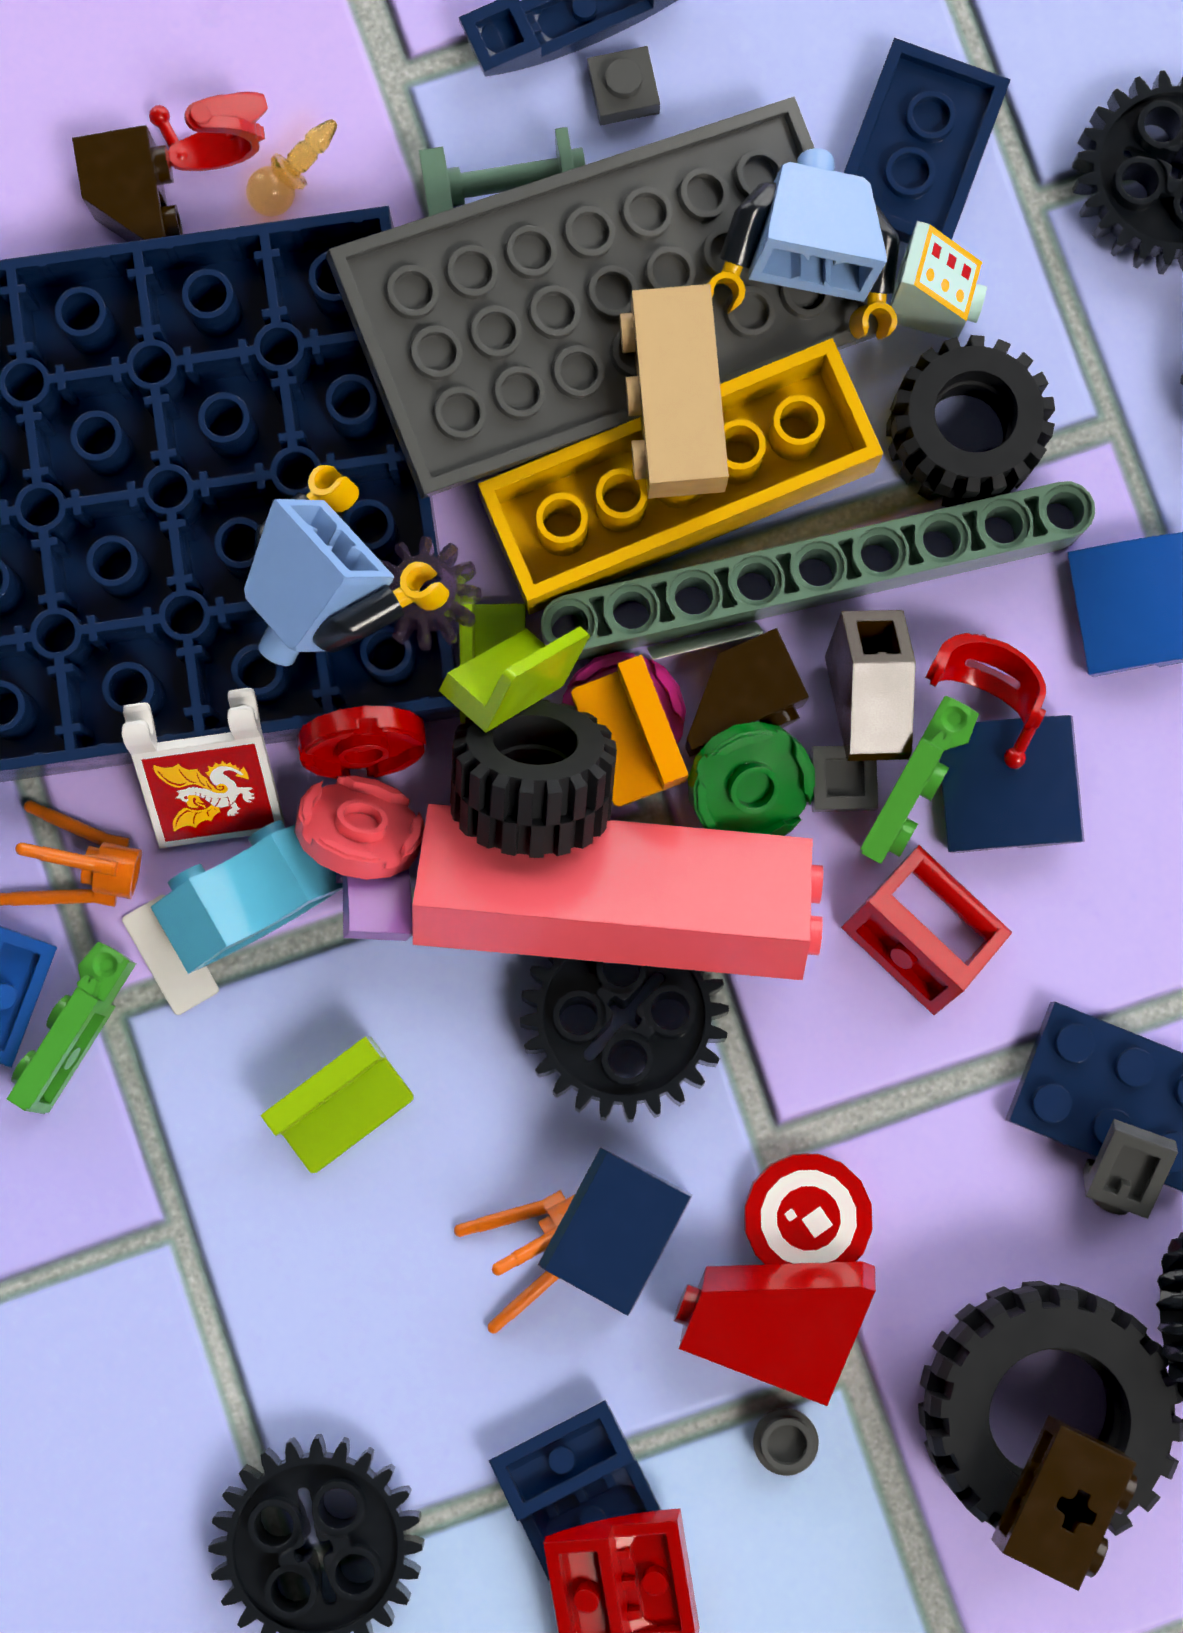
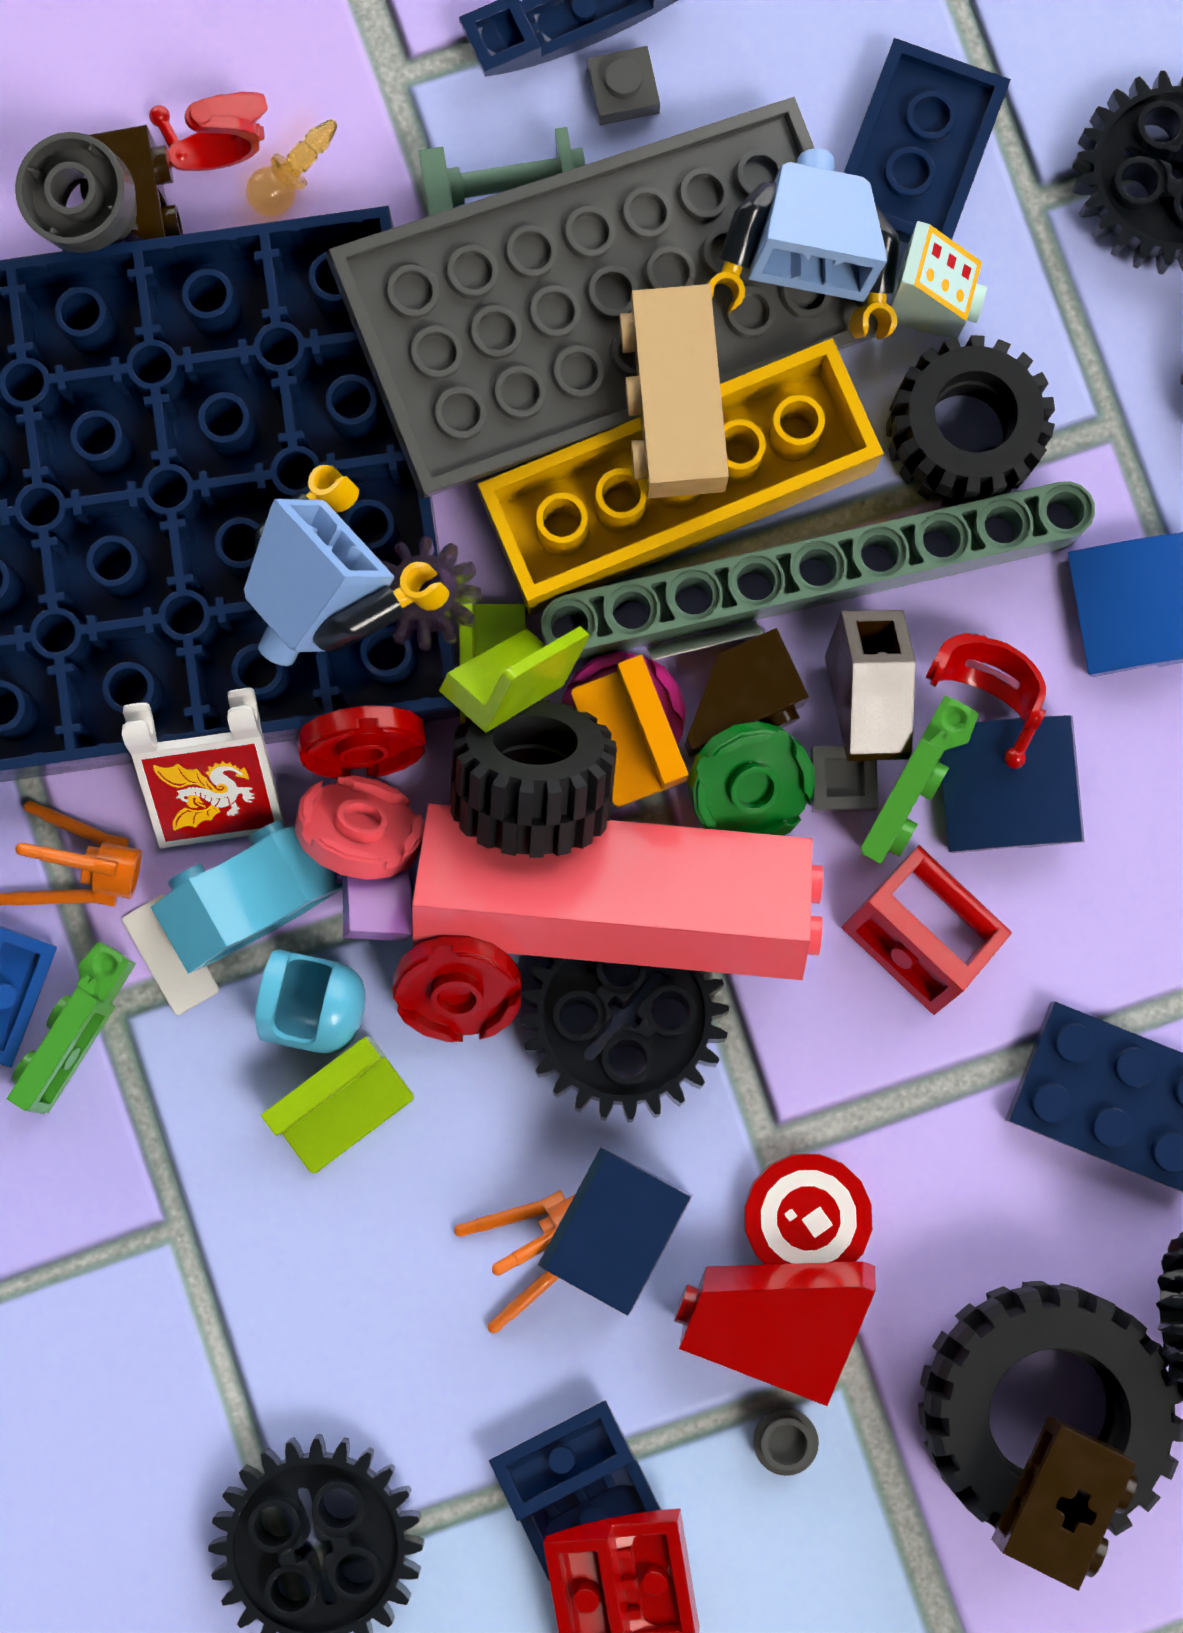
(52, 173): none -> dark grey piece
(309, 1003): none -> medium azure helmet
(457, 988): none -> red tile
(1129, 1169): dark grey bracket -> none

